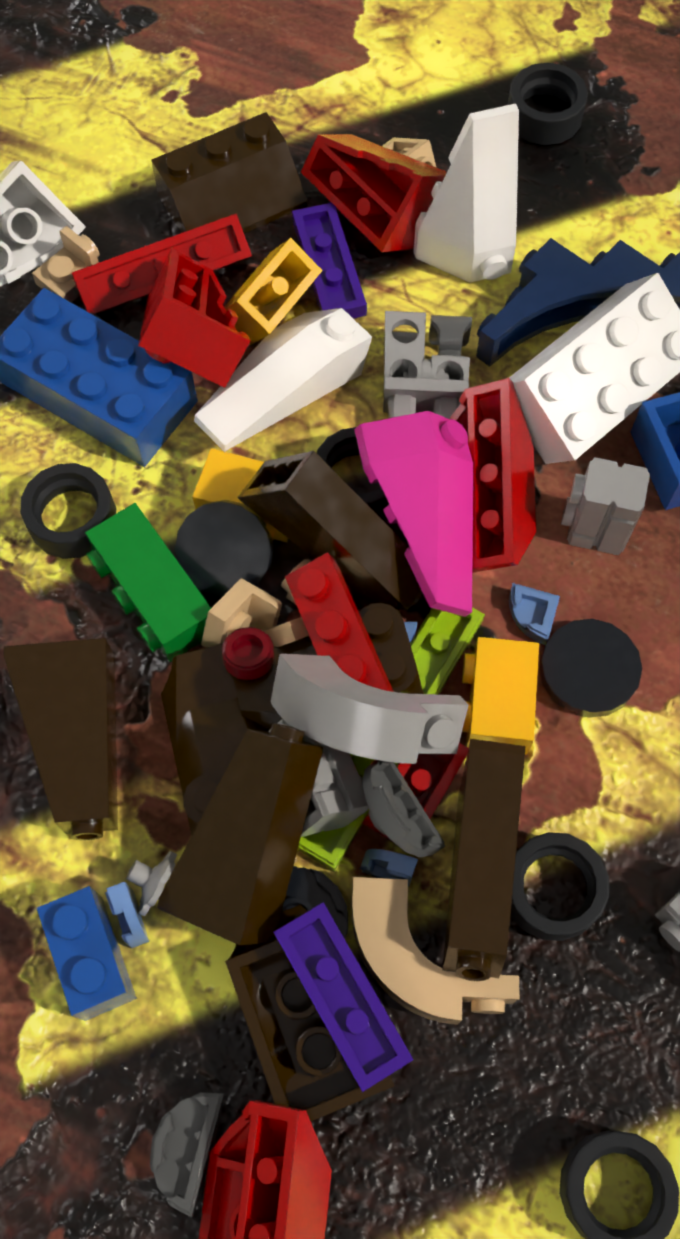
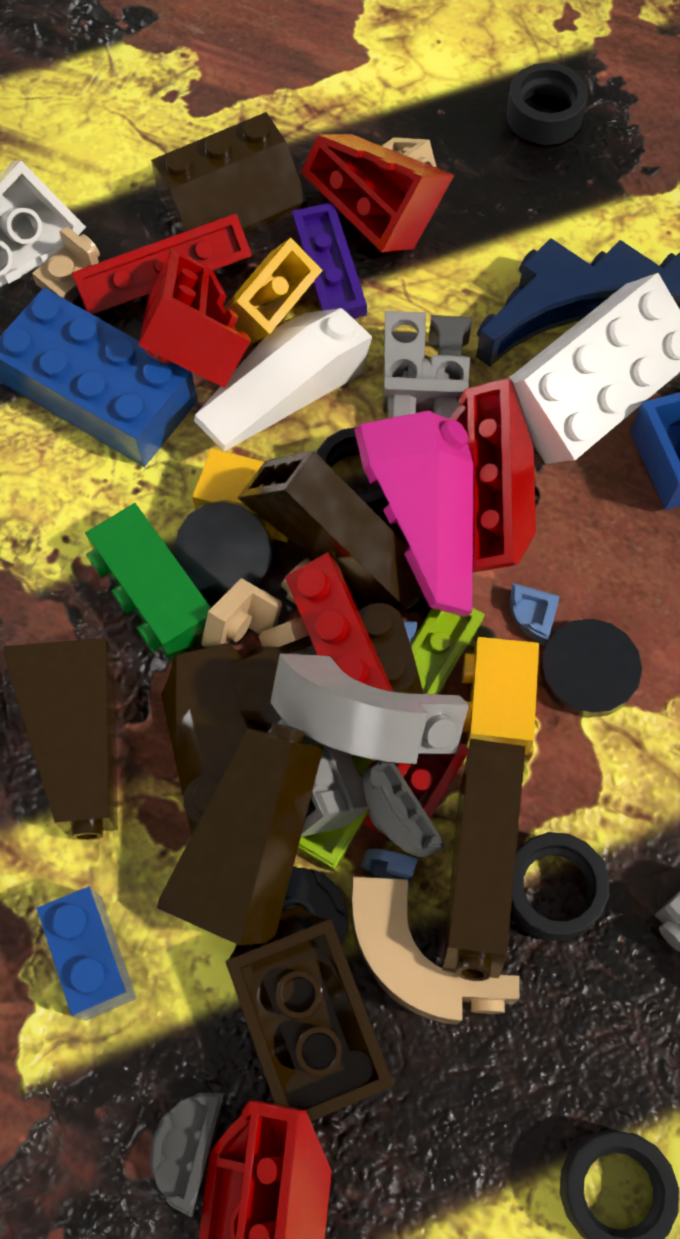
(52, 483): black tyre -> none
(125, 906): medium blue tile -> none
(151, 880): light grey plant -> none
(248, 653): dark red tile -> none
(343, 997): dark purple plate -> none
(475, 206): white wedge -> none
(605, 505): light grey brick -> none

